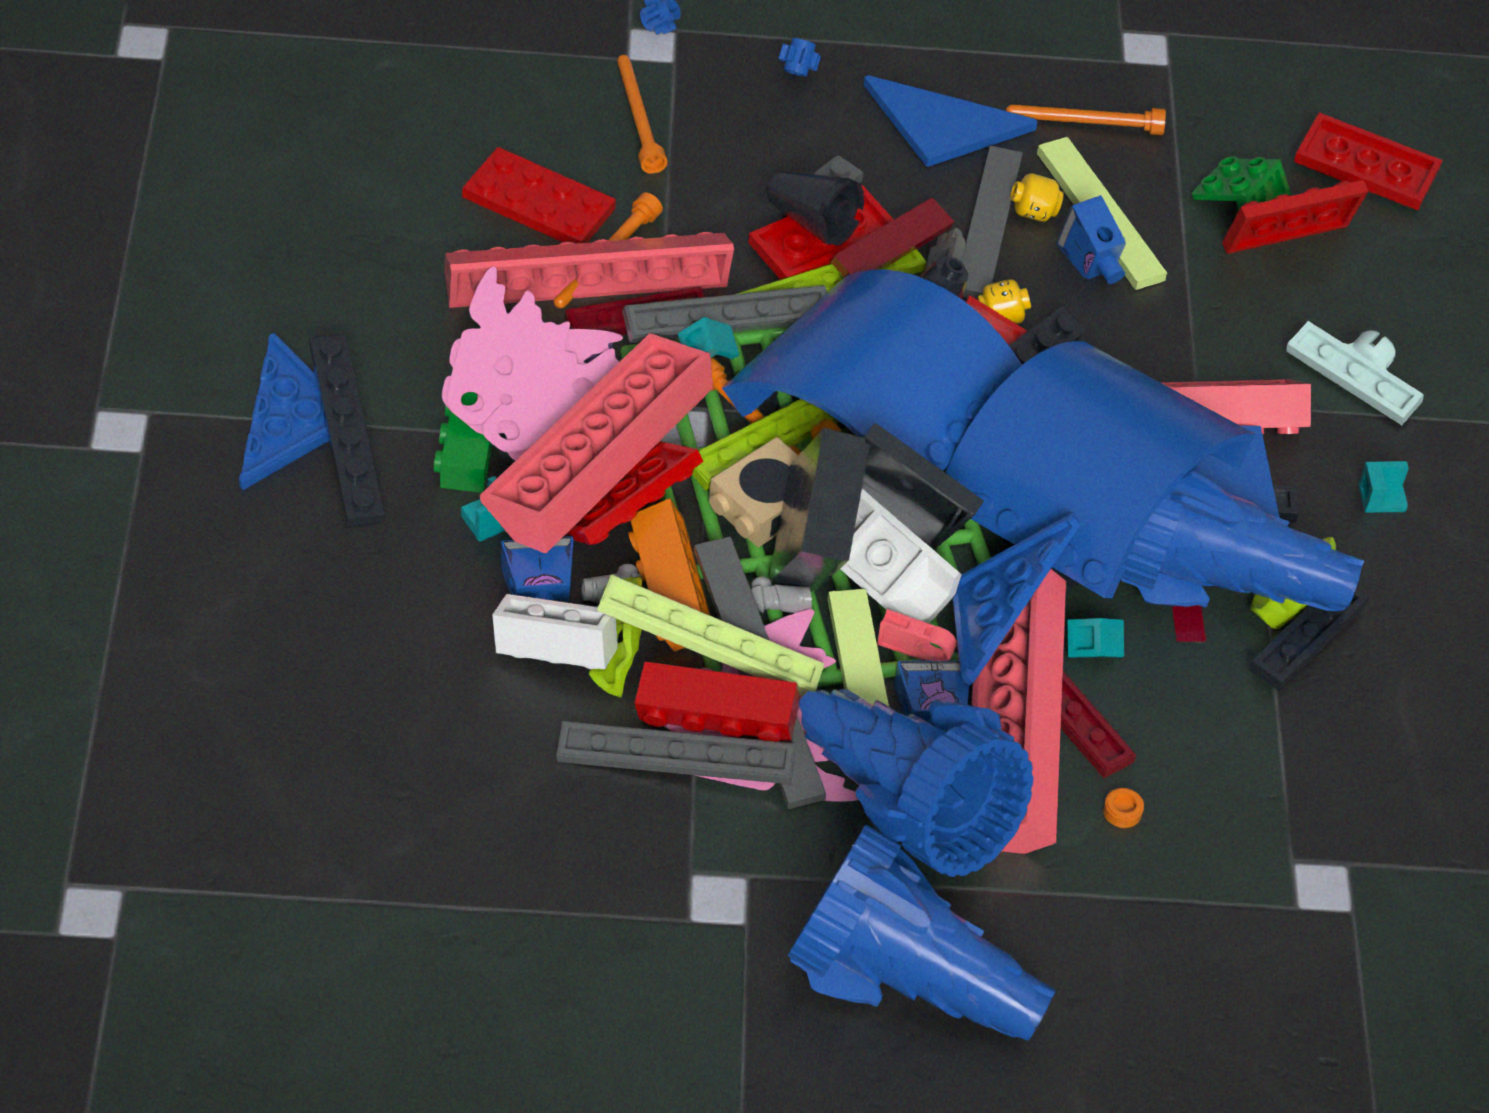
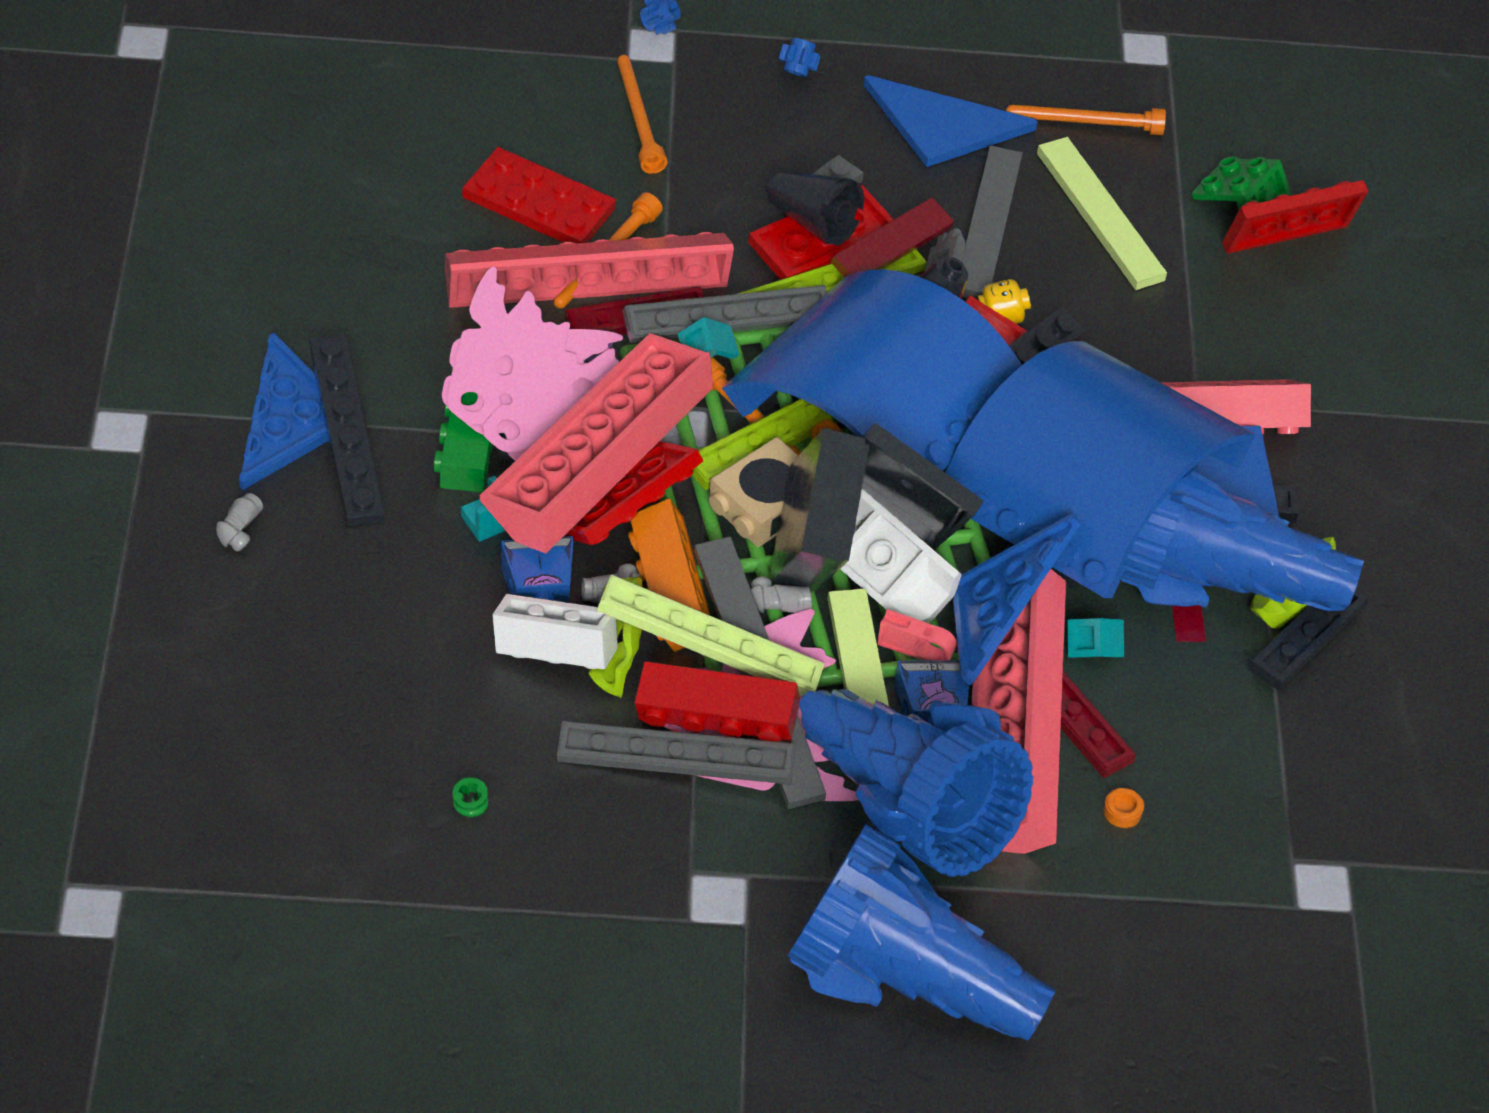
(239, 516): none -> light grey arm
(464, 787): none -> green bush
(1036, 197): yellow head -> none
(1093, 240): blue torso -> none
(1358, 369): light aqua plate -> none
(1360, 155): red plate -> none
(1383, 486): teal panel -> none

